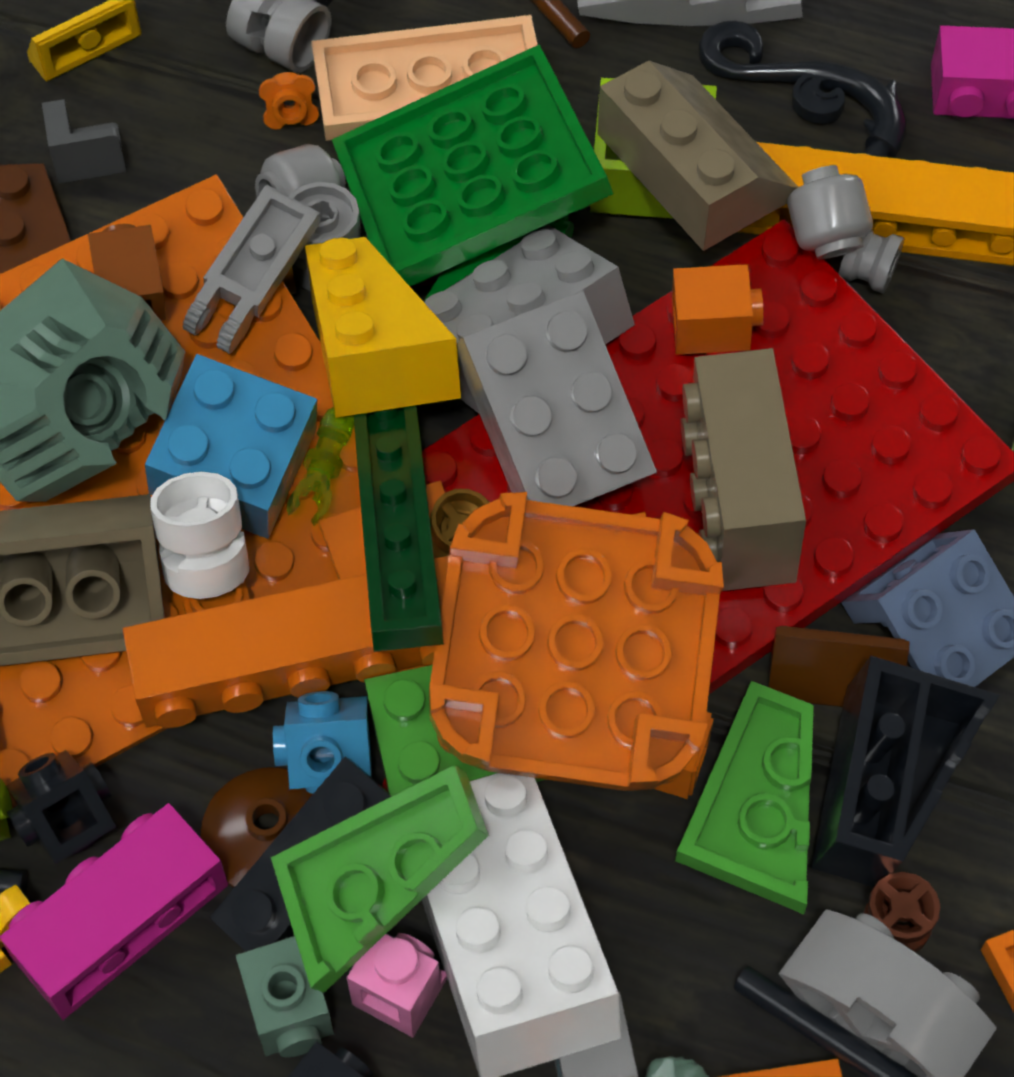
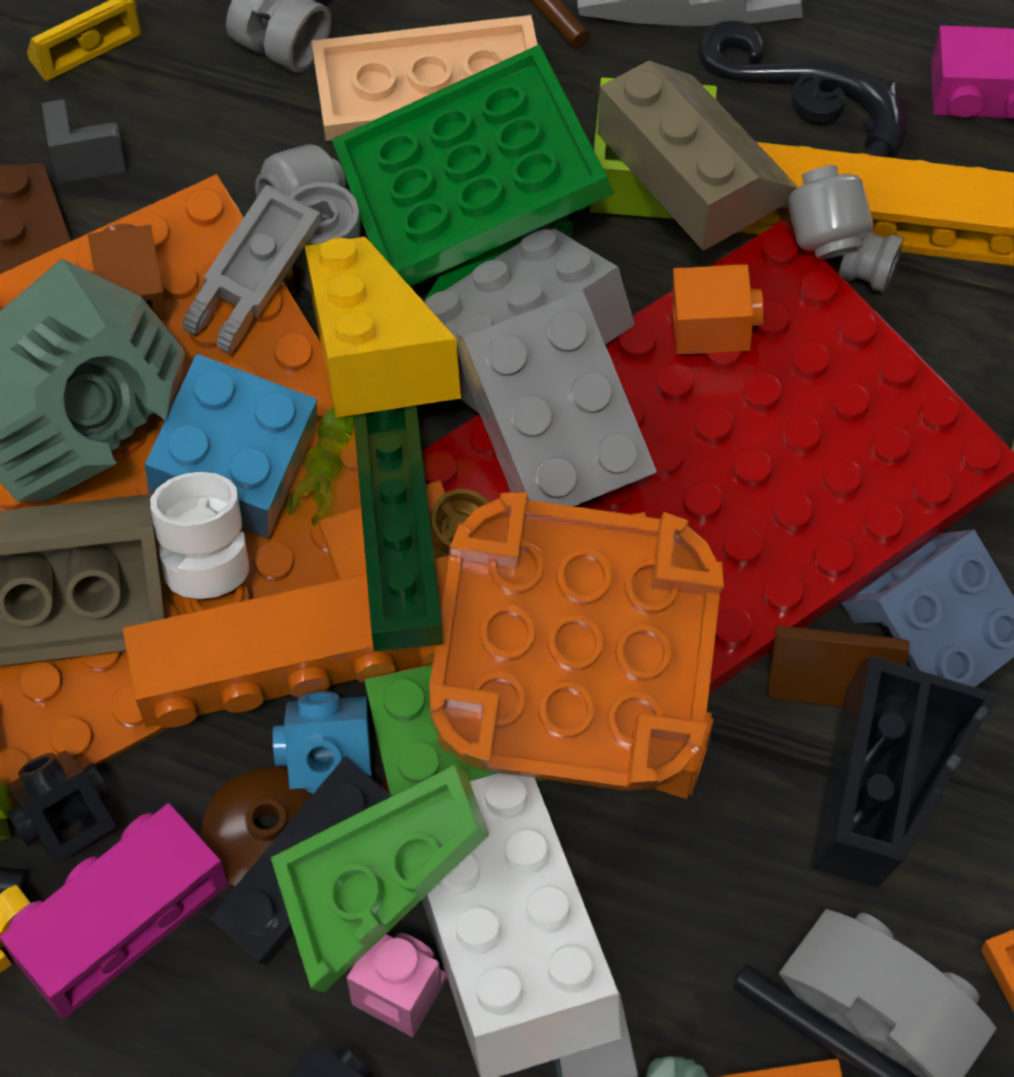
(282, 1003): sand green brick -> none
(288, 87): orange plate -> none
(744, 468): dark tan brick -> none
(756, 802): bright green wing -> none
(907, 899): copper wheel -> none

